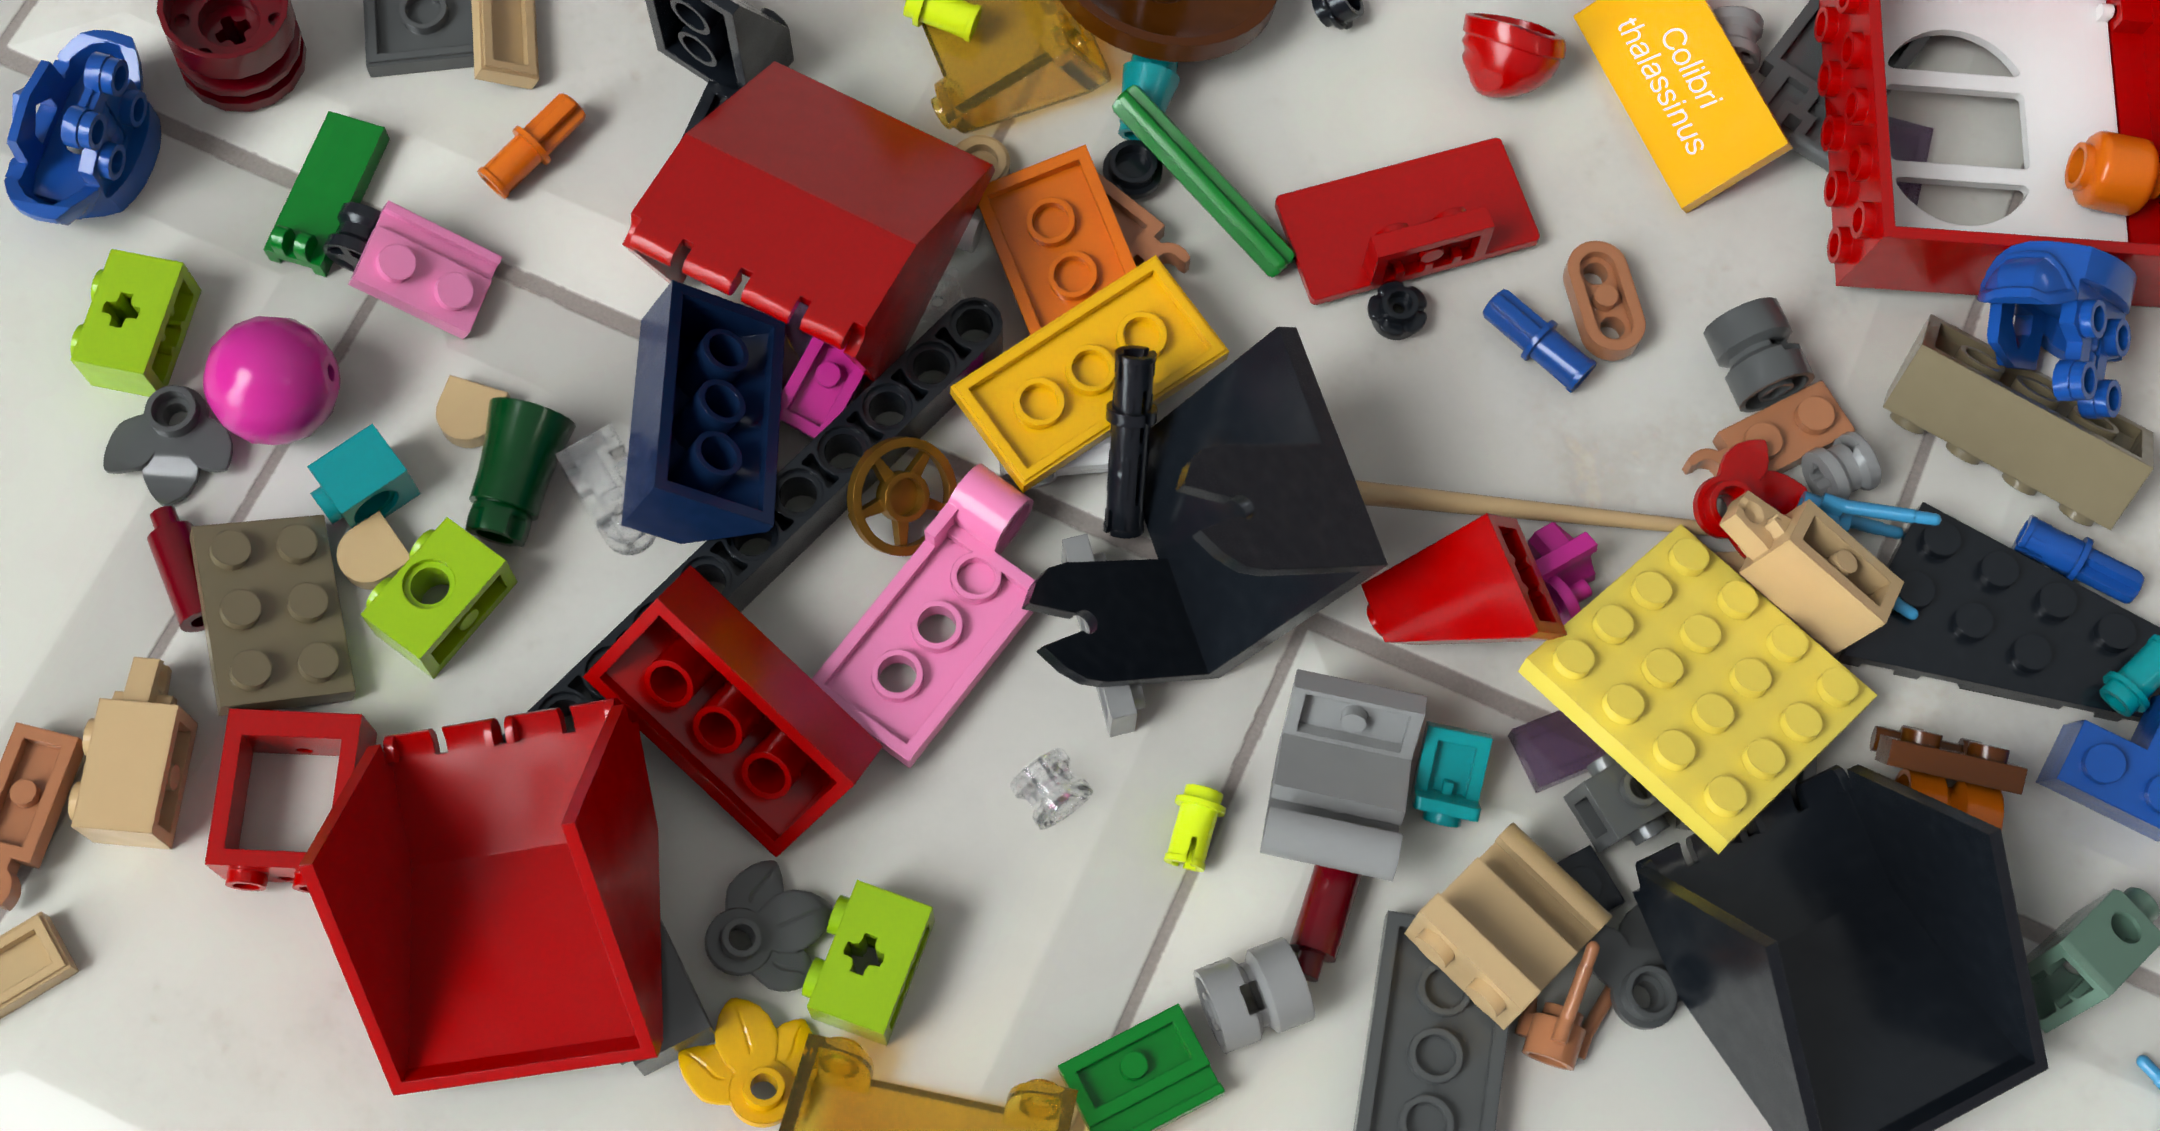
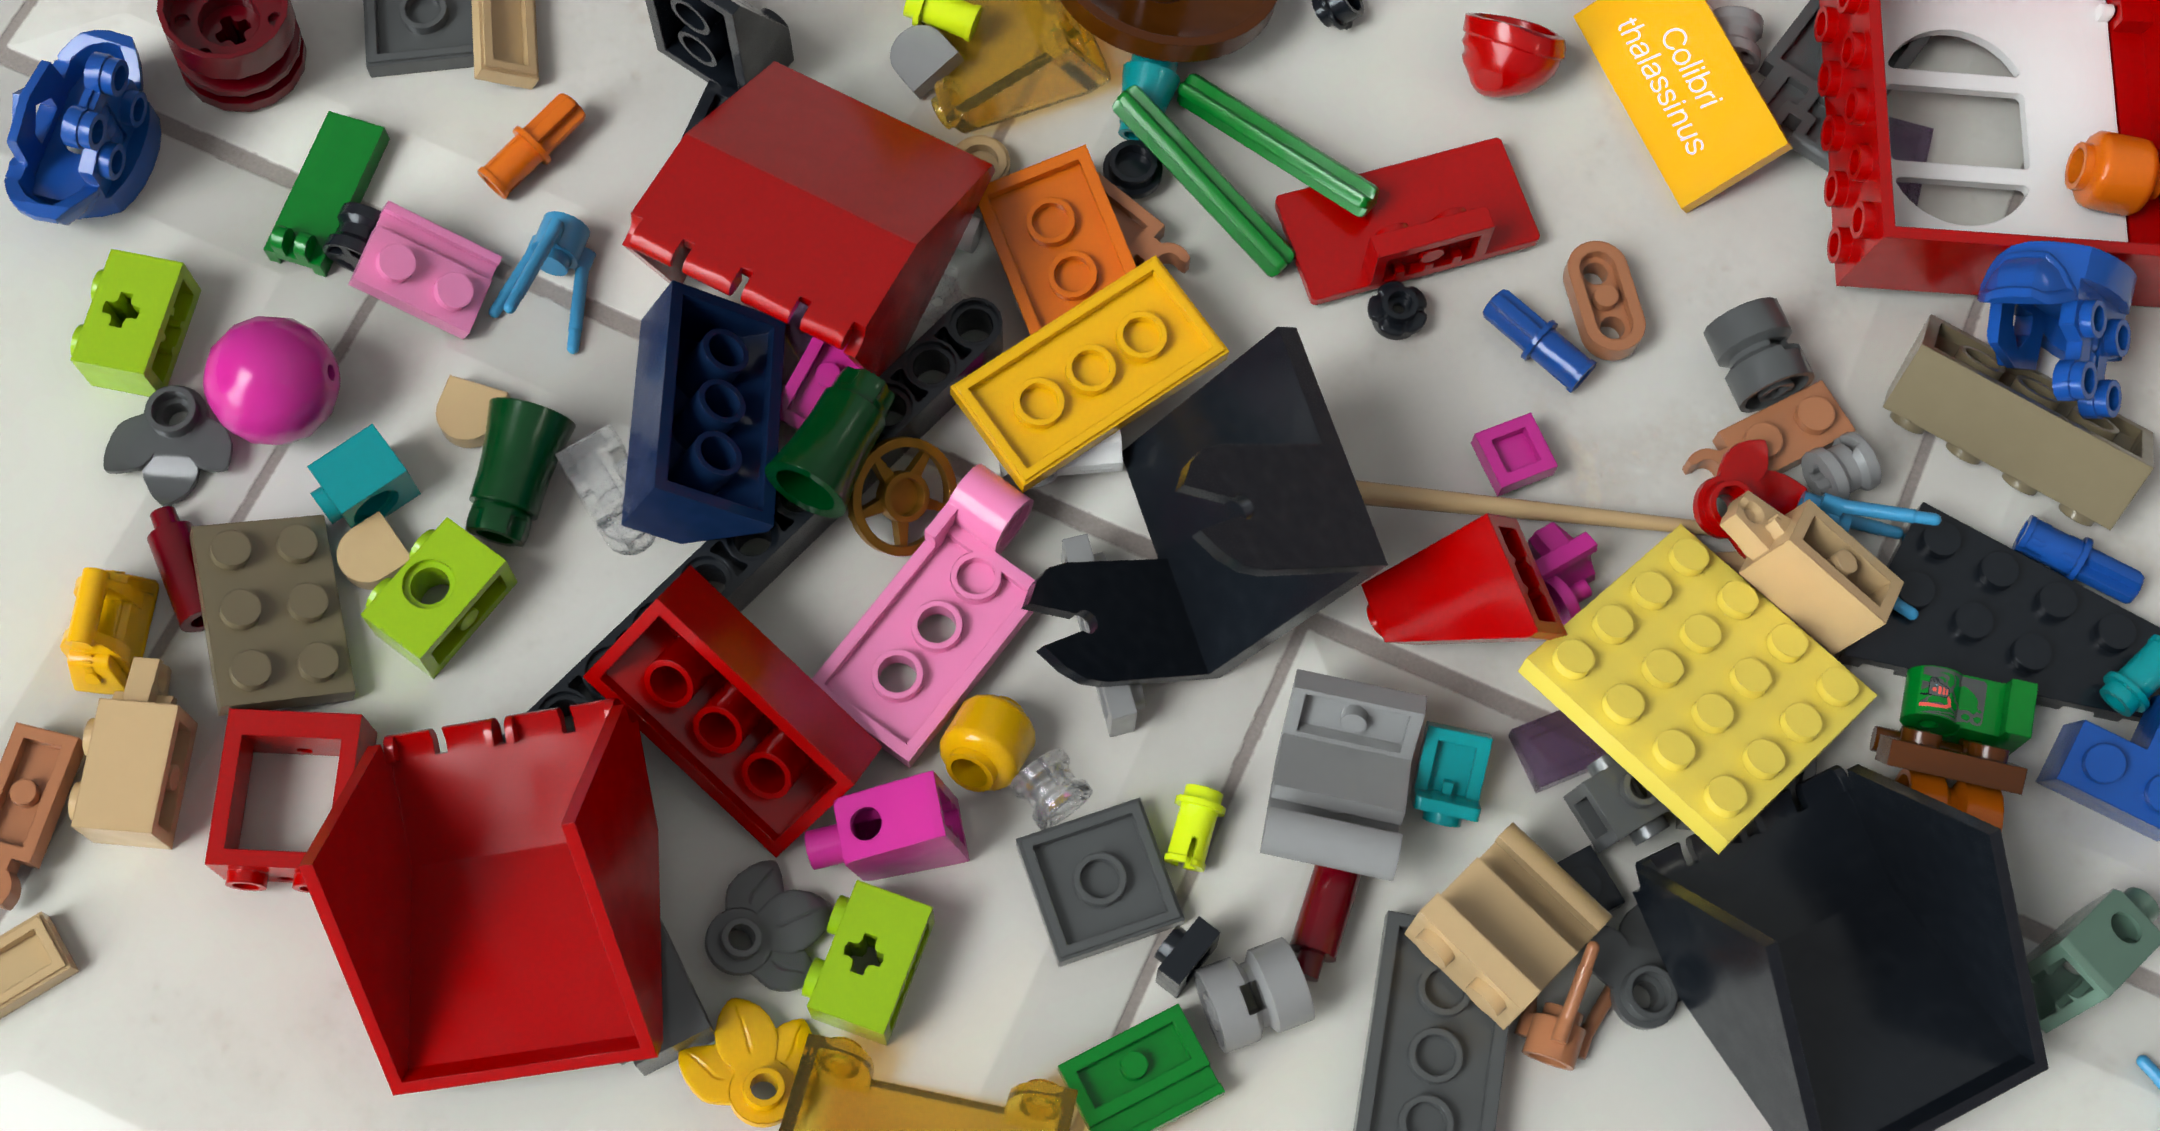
(107, 628): none -> yellow piece
(555, 250): none -> dark azure plant
(833, 444): none -> dark green plant
(915, 827): none -> dark pink torso
(923, 58): none -> light grey tile
(987, 743): none -> yellow head
(1099, 882): none -> dark grey tile
(1131, 420): black pin -> none
(1184, 953): none -> black plate
(1278, 145): none -> green axle
(1514, 454): none -> dark pink plate
(1969, 707): none -> green leg

